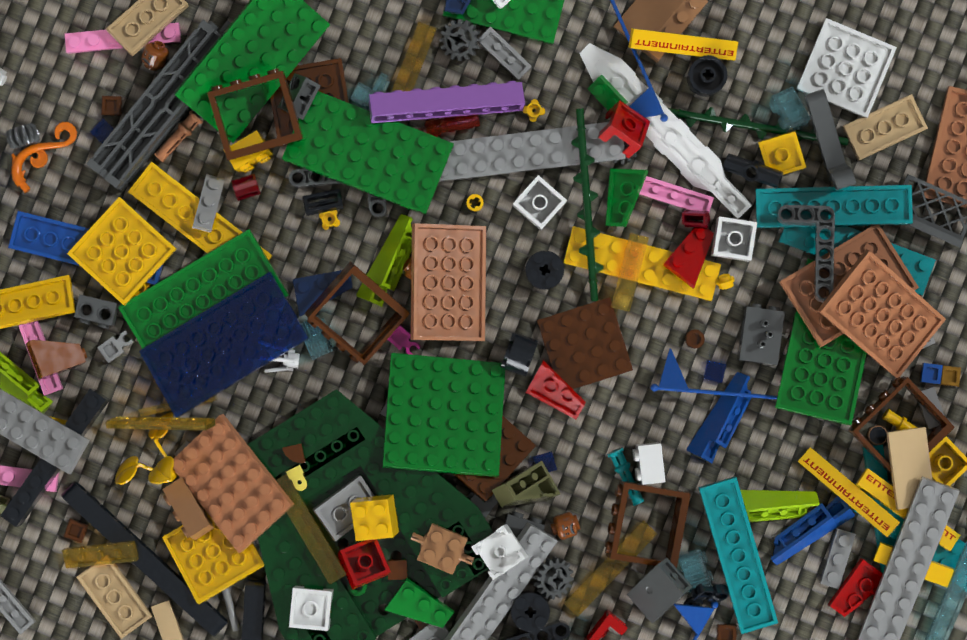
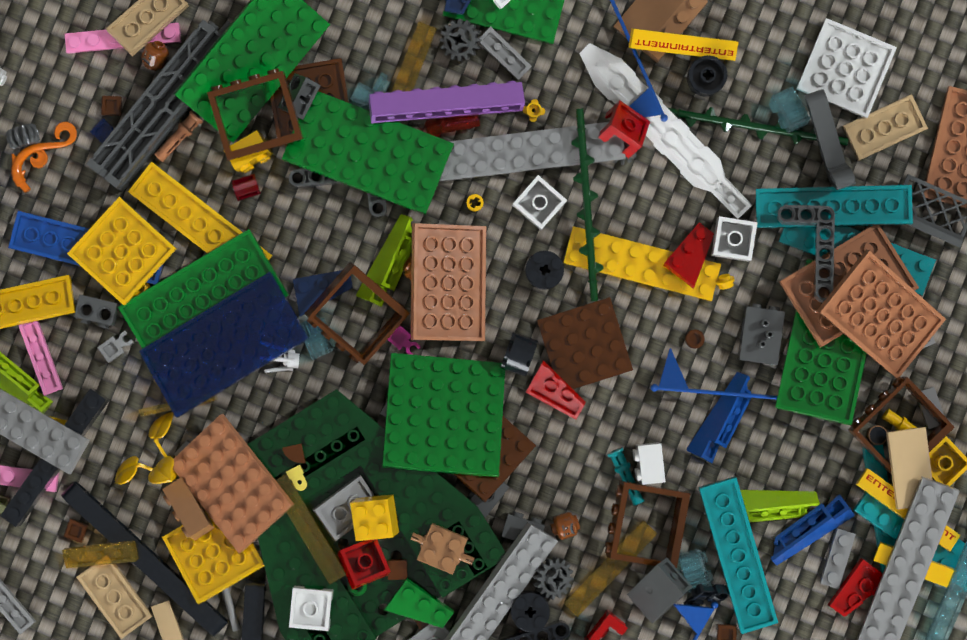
(55, 357): dark orange slope -> none
(160, 423): clear yellow tile -> none
(208, 203): light grey plate -> none
(326, 207): black tile -> none
(334, 220): yellow plate -> none
(500, 551): white panel -> none
(526, 487): olive wedge -> none
(547, 459): clear blue tile -> none
(605, 92): green plate -> none
(623, 194): green wing -> none
(629, 272): clear yellow tile -> none
(675, 195): bright pink plate -> none
(695, 215): dark red piece -> none
(714, 371): clear blue tile -> none
(764, 173): black piece -> none
(783, 153): yellow plate -> none
(848, 492): yellow tile -> none
(931, 373): blue plate -> none
(950, 376): pearl gold tile -> none

